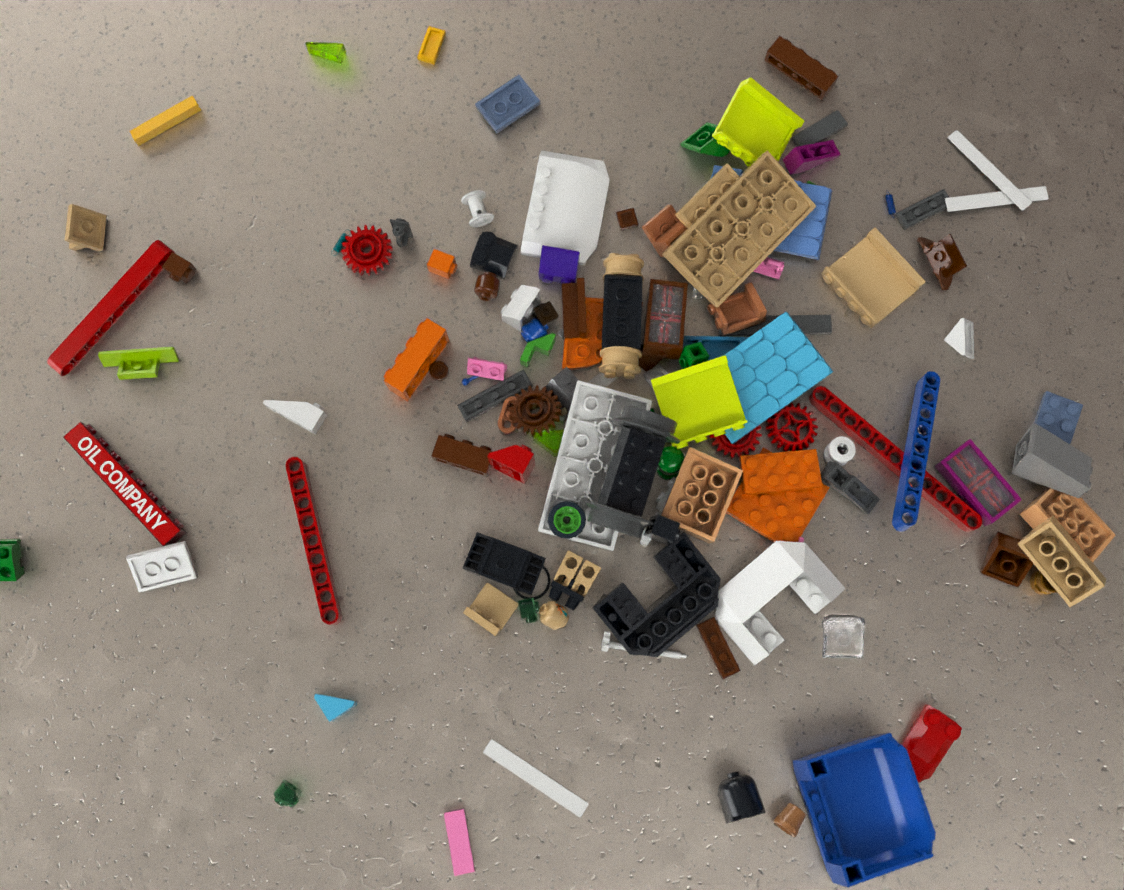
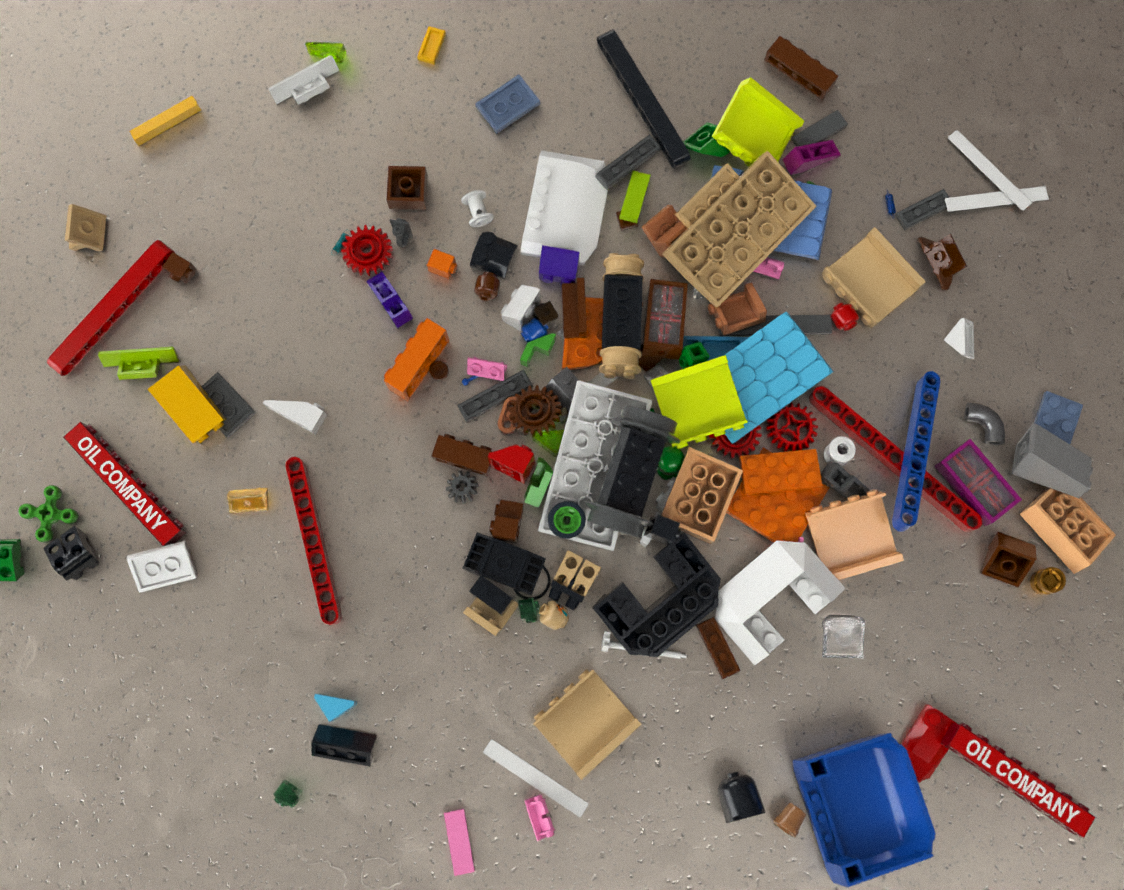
(48, 507): none -> bright green gear
(71, 555): none -> black hips
(187, 404): none -> yellow slope
(229, 403): none -> dark grey tile
(248, 500): none -> clear yellow slope
(306, 82): none -> white bracket
(343, 745): none -> black panel
(389, 299): none -> dark purple slope
(407, 187): none -> reddish brown brick
(456, 492): none -> dark grey gear
(491, 595): none -> black brick
(507, 521): none -> reddish brown brick
(538, 483): none -> bright green slope
(540, 822): none -> bright pink hinge
(586, 723): none -> tan panel
(628, 162): none -> dark grey tile
(634, 196): none -> lime tile
(643, 99): none -> black beam
(844, 316): none -> red head
(853, 535): none -> light nougat panel
(989, 420): none -> flat silver cylinder
(1018, 780): none -> brick
(1062, 561): tan slope -> none

